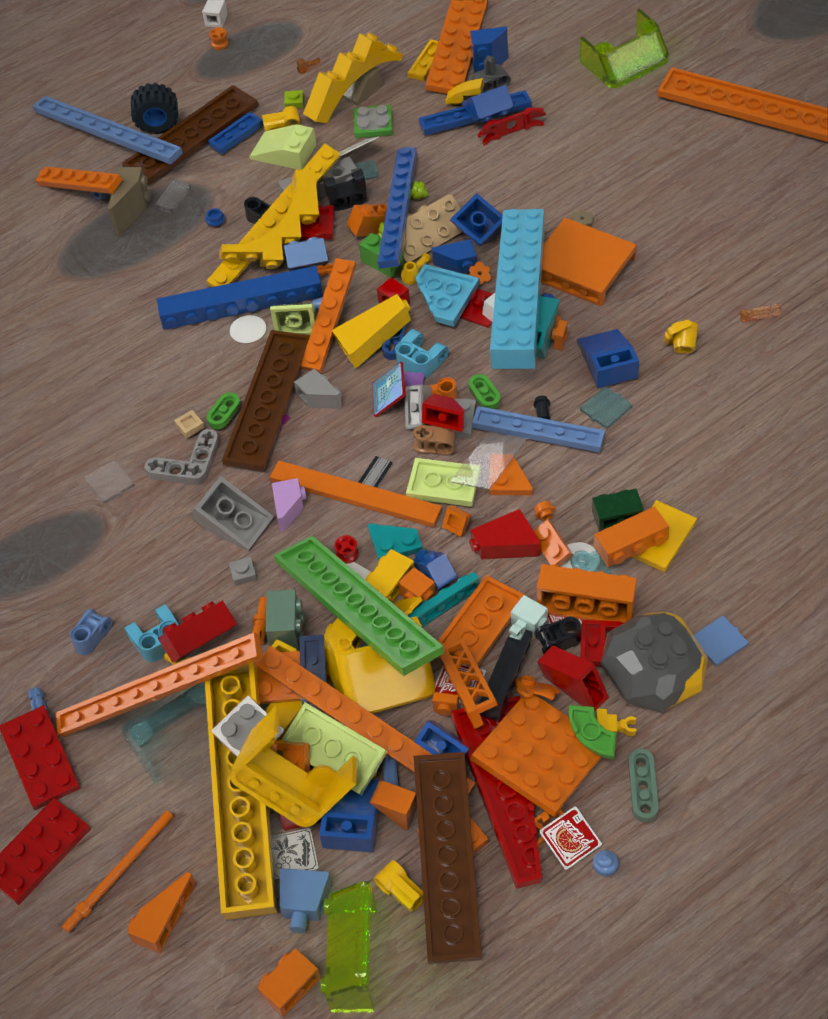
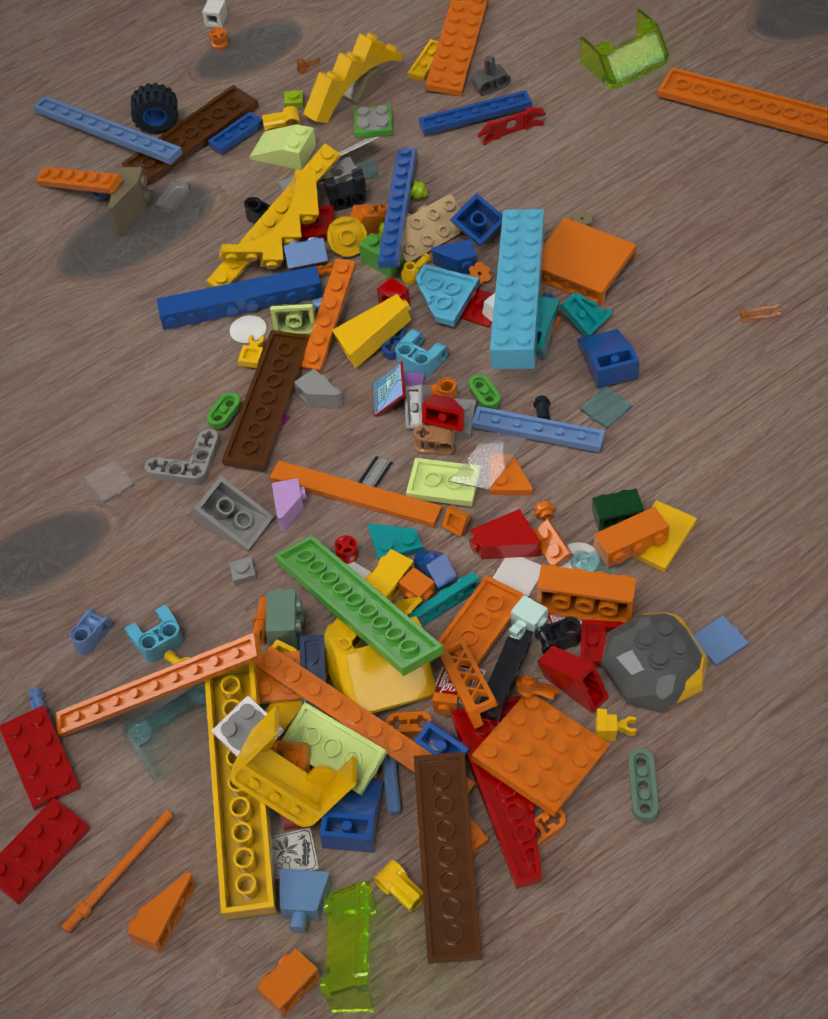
(189, 424): tan plate -> none
(196, 630): red brick -> none
(215, 217): blue plate -> none
(251, 353): none -> yellow plate
(346, 235): none -> yellow tile
(395, 803): orange slope -> none
(408, 722): none -> orange beam
(459, 92): yellow slope -> none
(488, 43): blue slope -> none
(488, 103): blue slope -> none
(518, 574): none -> white sticker
(560, 335): orange plate -> none
(570, 837): sticker -> none
(584, 313): none -> teal wing
(591, 733): bright green tile -> none
(605, 863): medium blue plate -> none
(683, 336): yellow piece -> none

